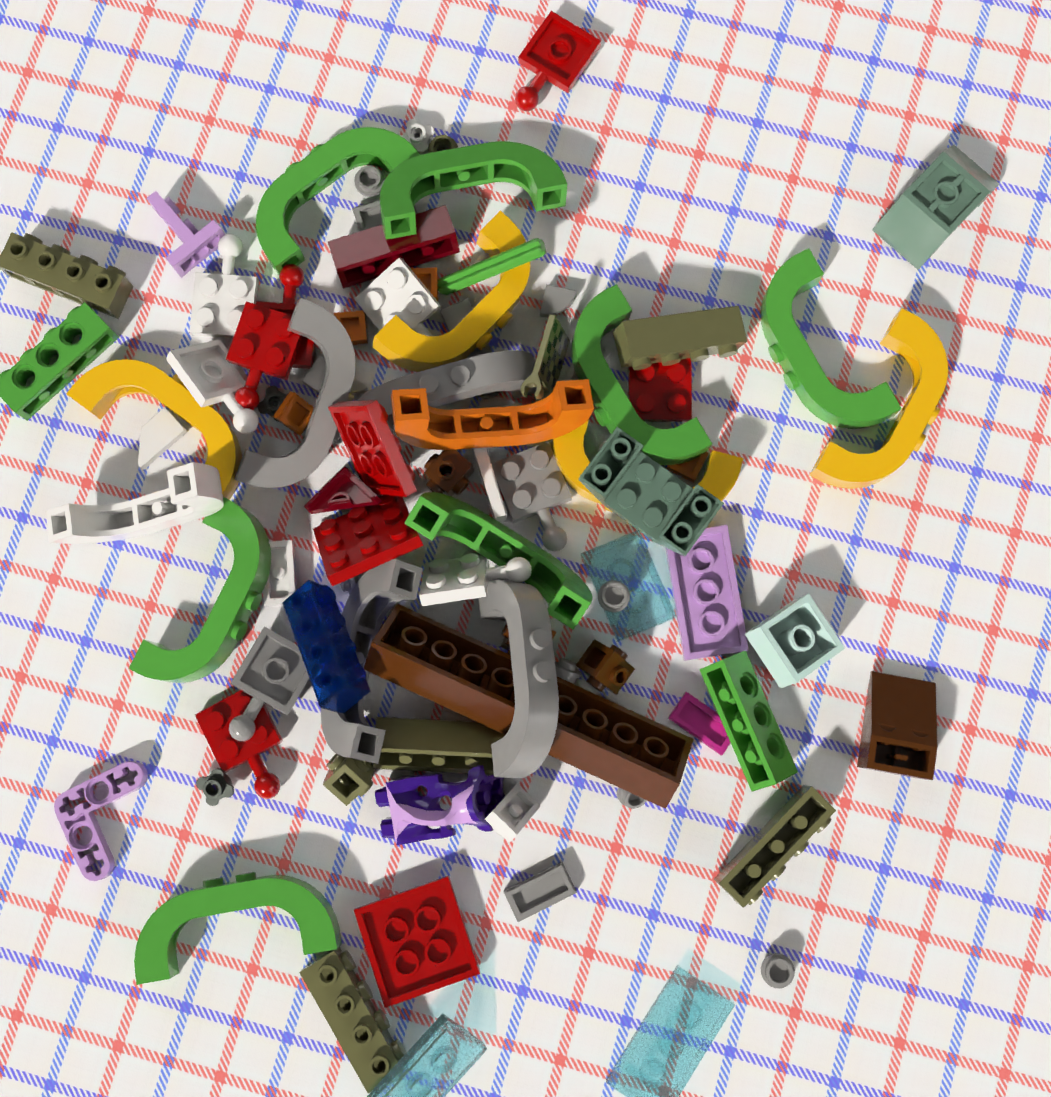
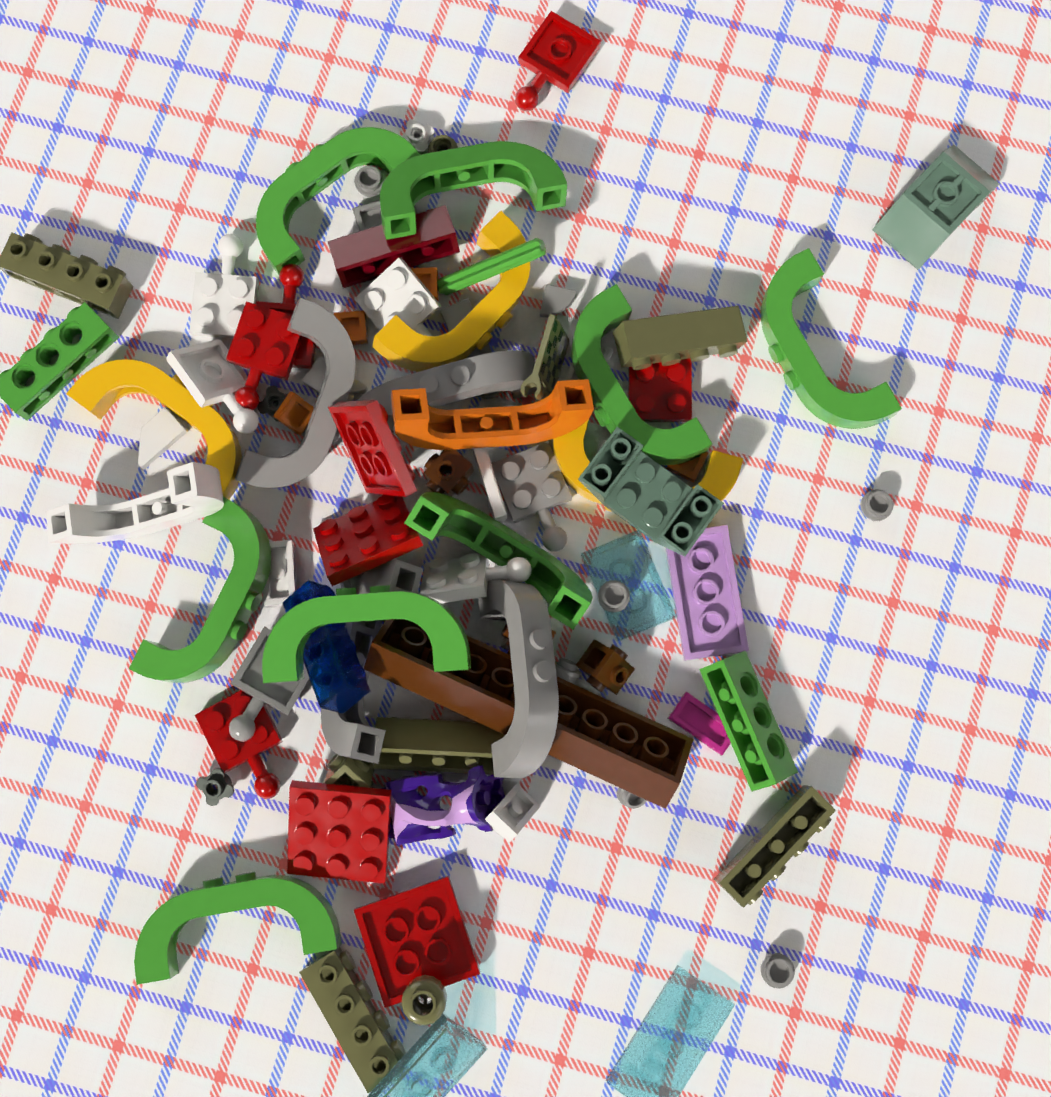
(85, 816): lavender beam -> none
(196, 244): lavender bracket -> none
(287, 640): none -> bright green arch
(338, 831): none -> red plate
(341, 493): dark red tile -> none
(424, 1011): none -> olive head
(539, 891): light grey tile -> none
(794, 641): light aqua brick -> none
(876, 505): none -> light grey plate
(899, 727): reddish brown slope -> none
(929, 366): yellow arch -> none

